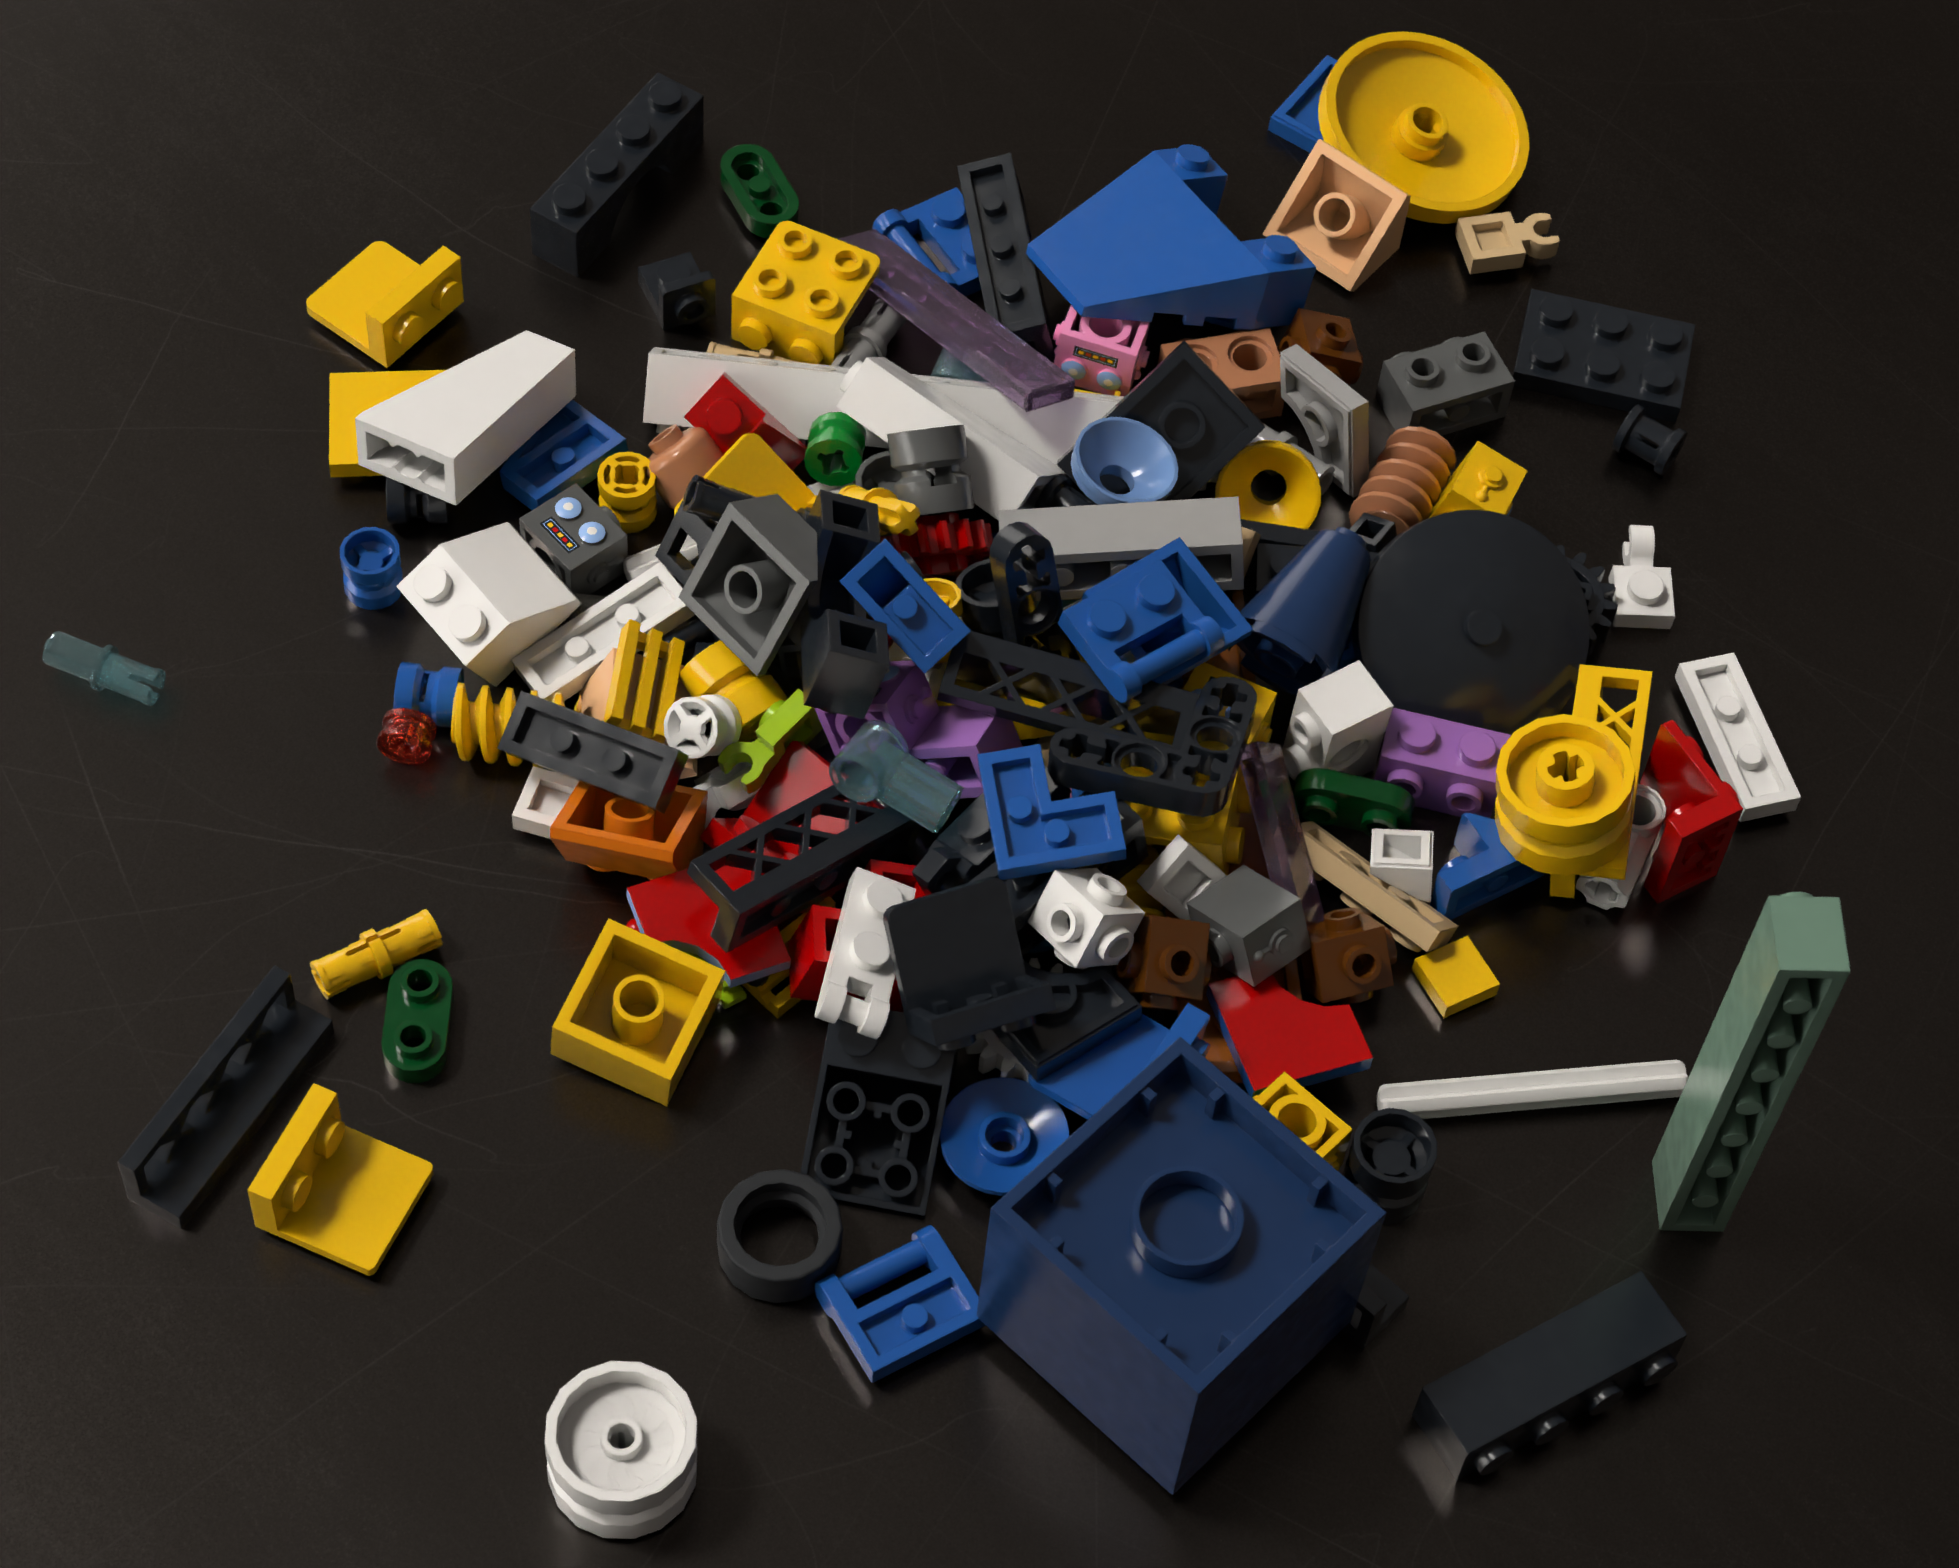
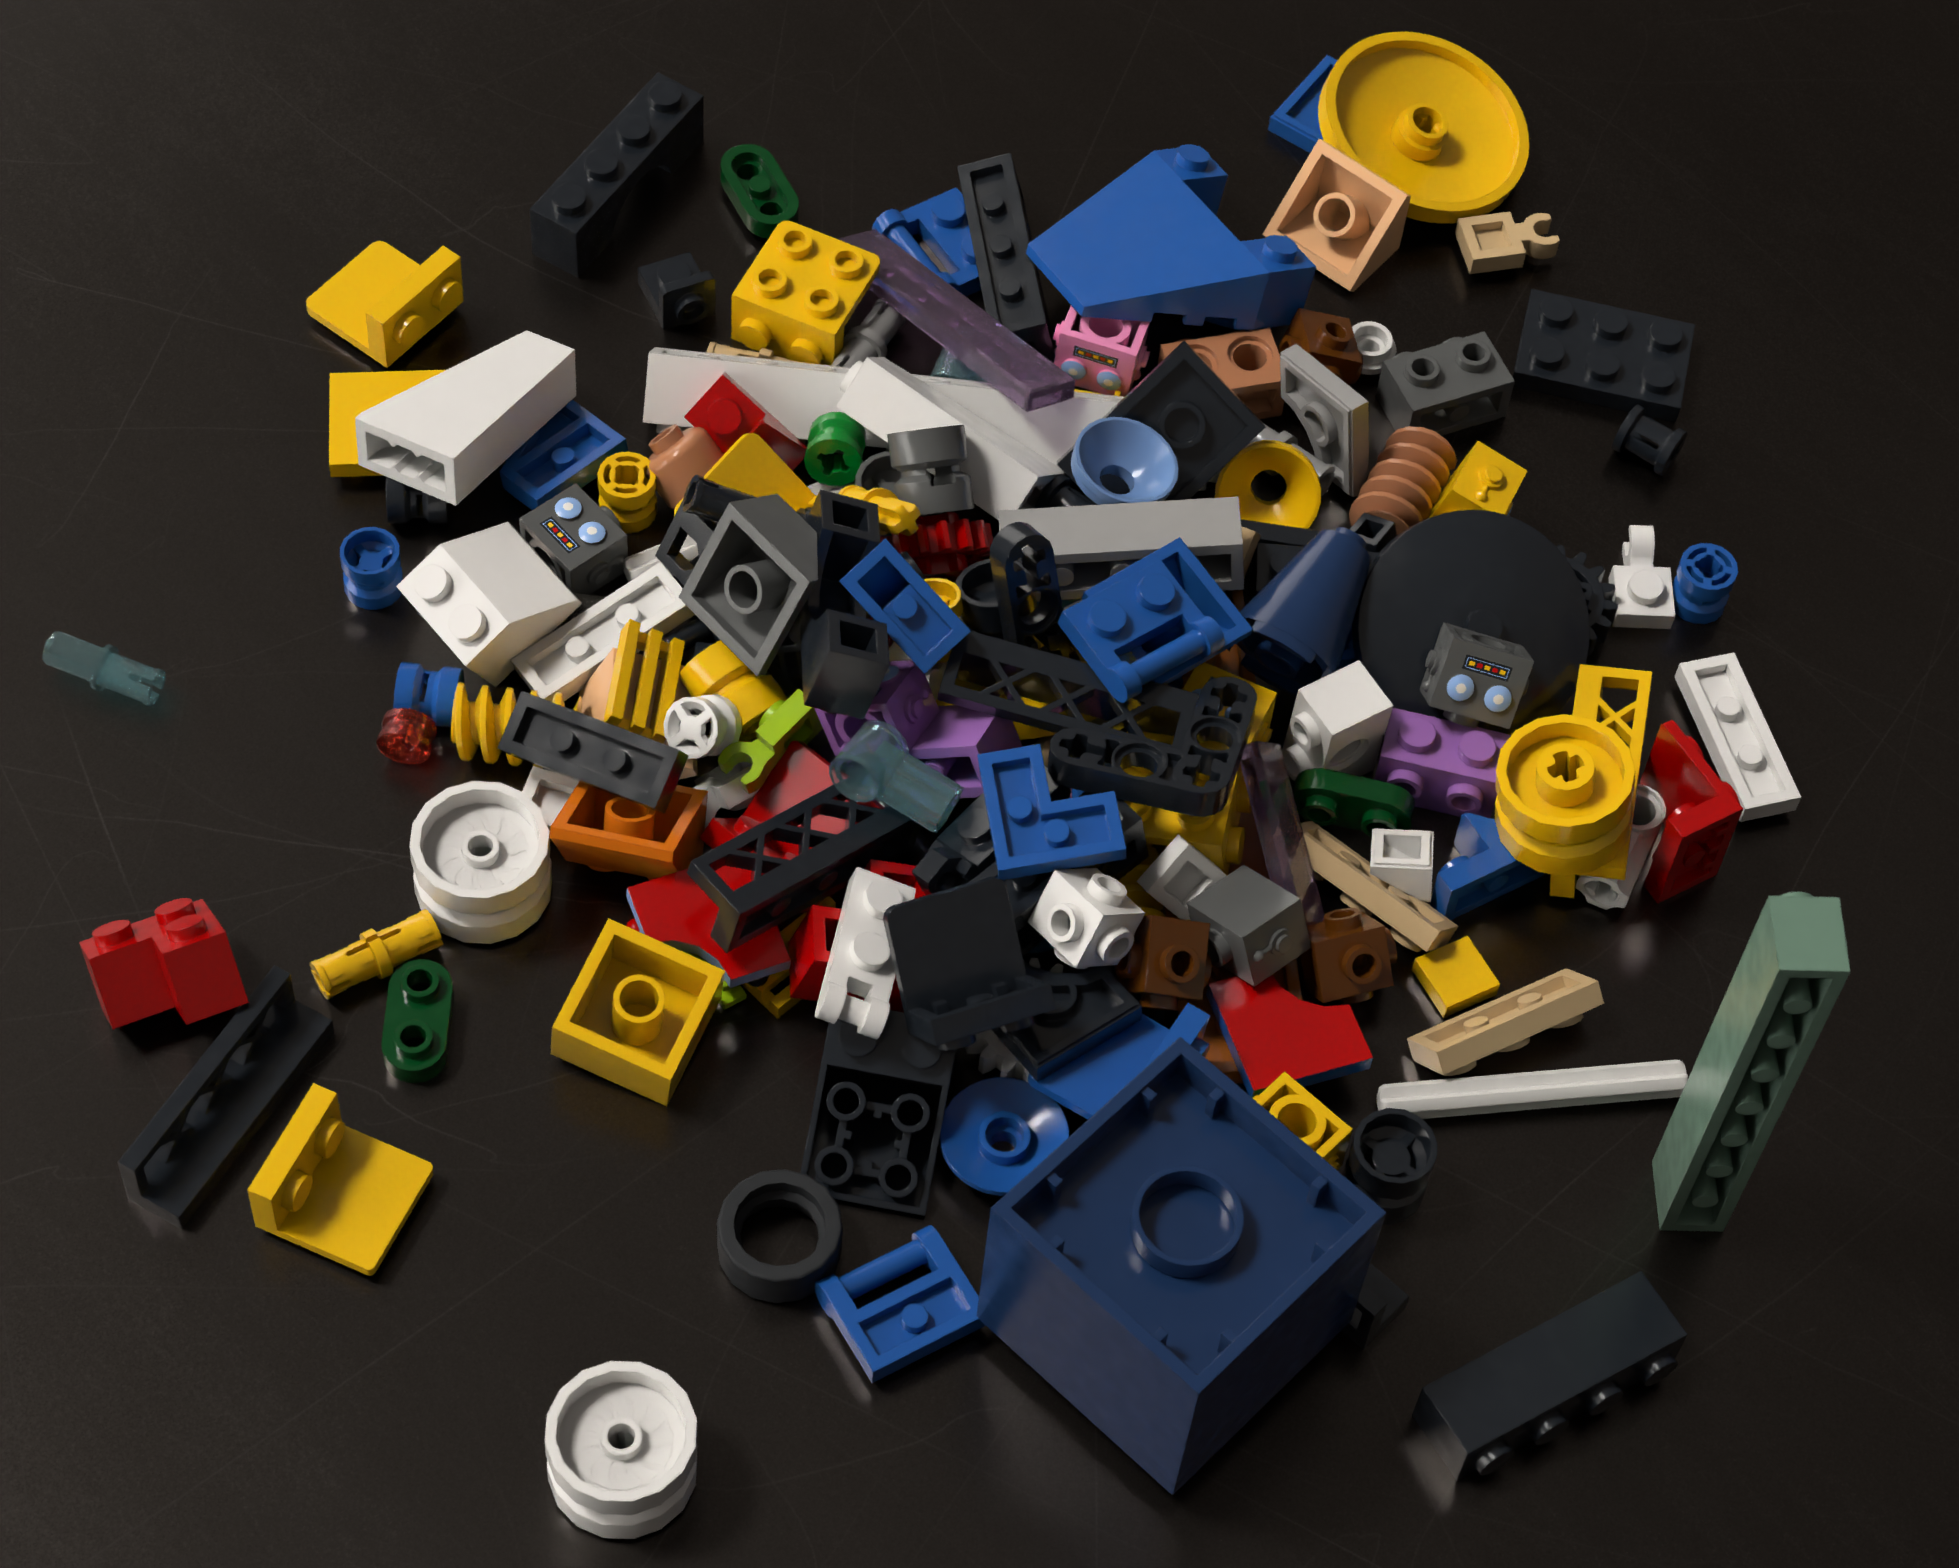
(164, 963): none -> red brick
(481, 861): none -> white wheel
(1375, 345): none -> white plate
(1475, 677): none -> dark grey head
(1505, 1022): none -> tan plate
(1703, 583): none -> blue wheel

